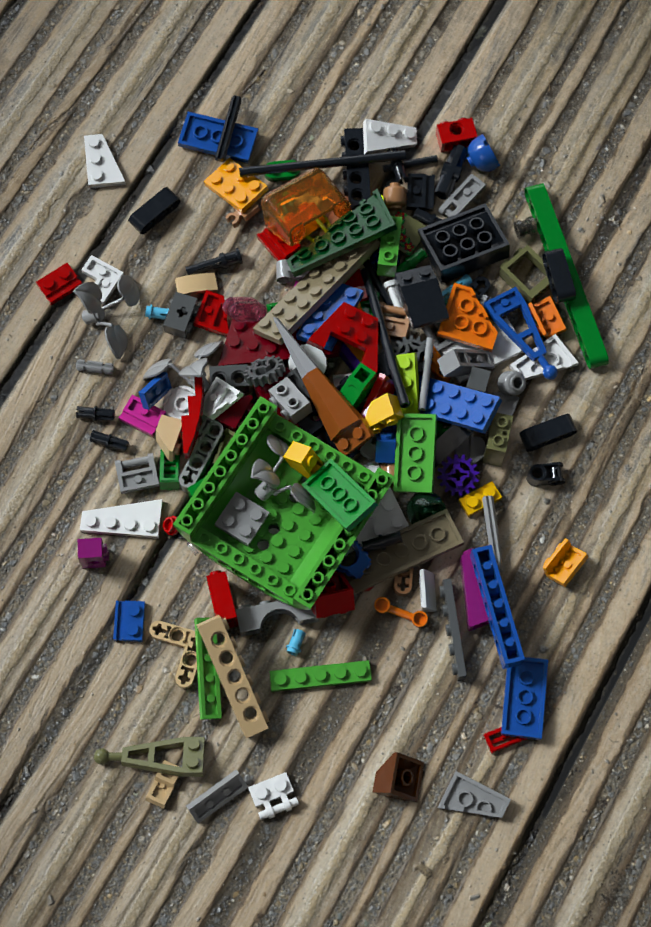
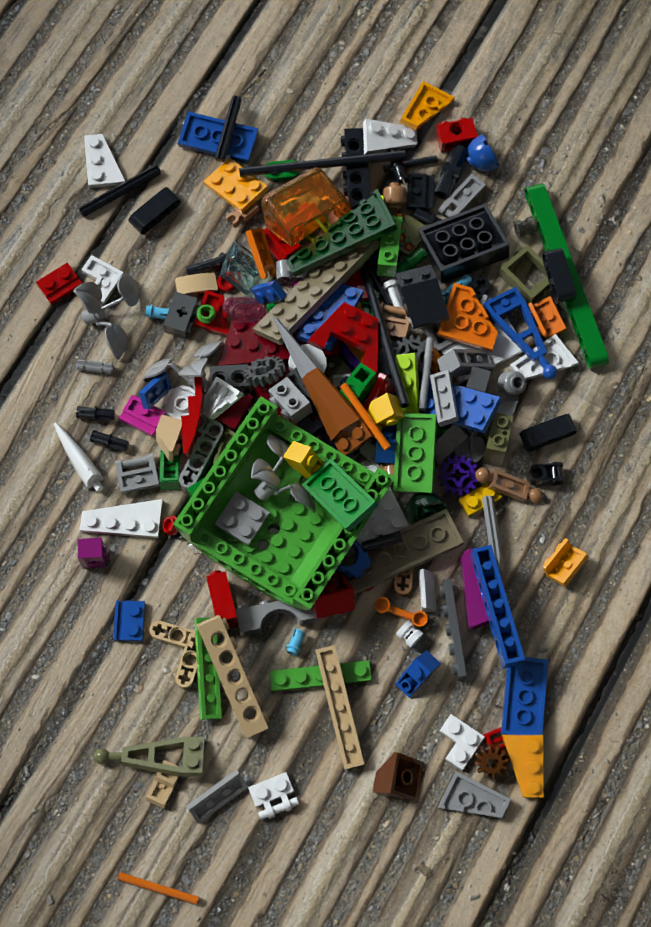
(80, 461): none -> white piece
(119, 190): none -> black axle
(158, 888): none -> orange bar
(206, 308): none -> bright green plate
(224, 286): none -> red tile
(239, 268): none -> clear light blue slope
(261, 253): none -> orange hinge
(268, 292): none -> blue plate
(339, 707): none -> tan plate
(365, 416): none -> orange bar
(405, 633): none -> white wheel
(417, 673): none -> blue slope
(425, 105): none -> light orange wing
(444, 398): none -> light grey plate
(466, 741): none -> white plate
(499, 757): none -> reddish brown gear
(509, 485): none -> medium nougat plate
(527, 762): none -> light orange wing

